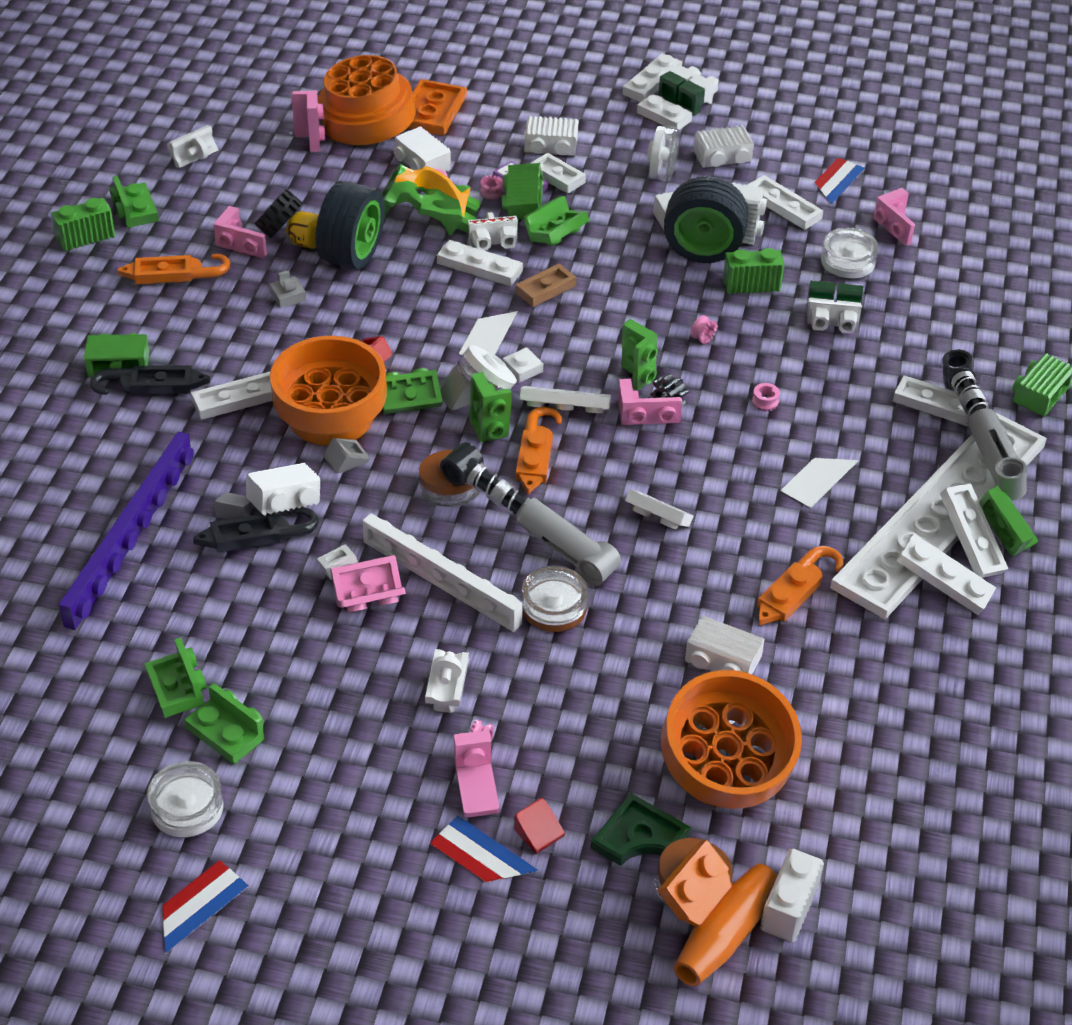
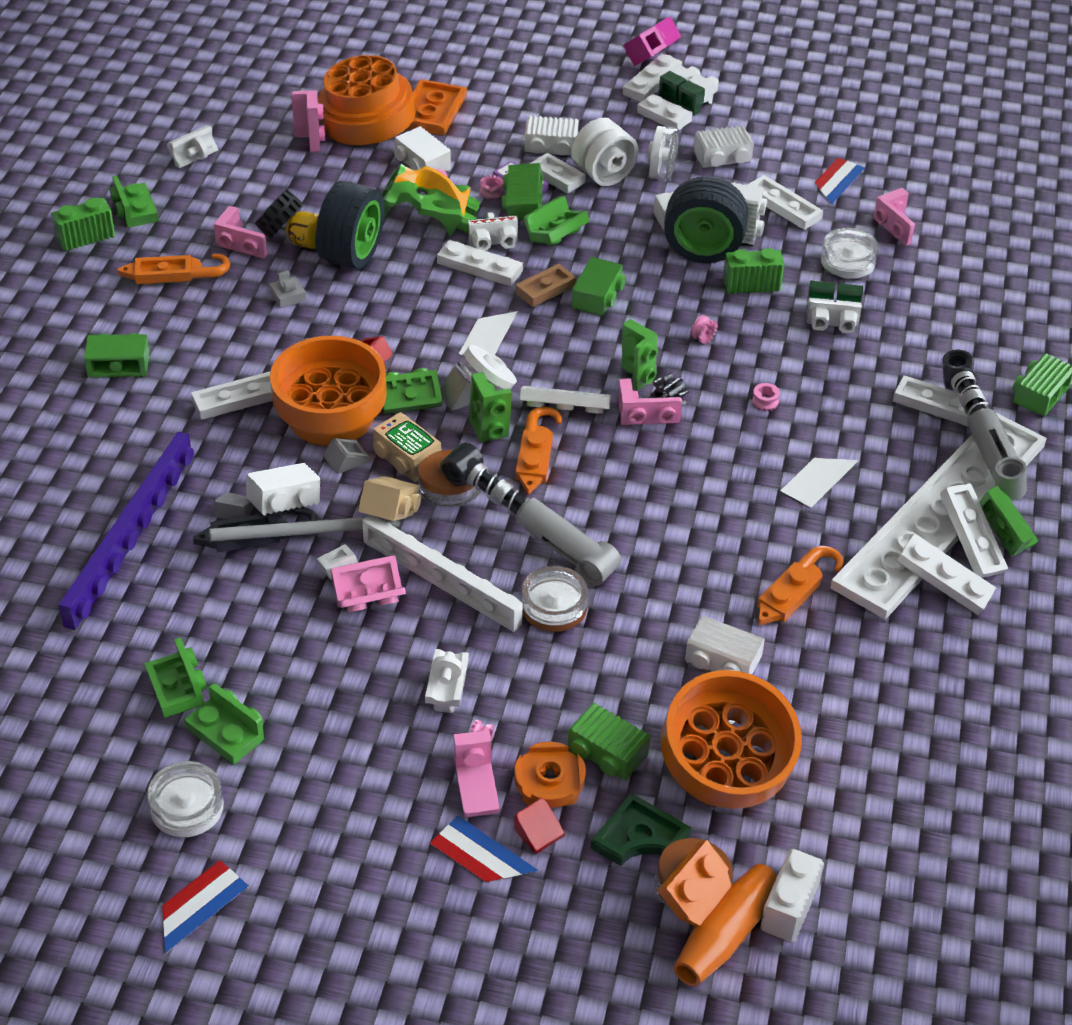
(152, 379): black plate -> none
(289, 529): none -> light grey piece
(389, 498): none -> tan brick
(404, 444): none -> tan brick
(523, 364): white plate -> none
(556, 791): none -> orange plate
(598, 286): none -> bright green brick
(604, 151): none -> white wheel
(608, 741): none -> bright green brick
(652, 41): none -> dark pink slope
(669, 515): white plate -> none

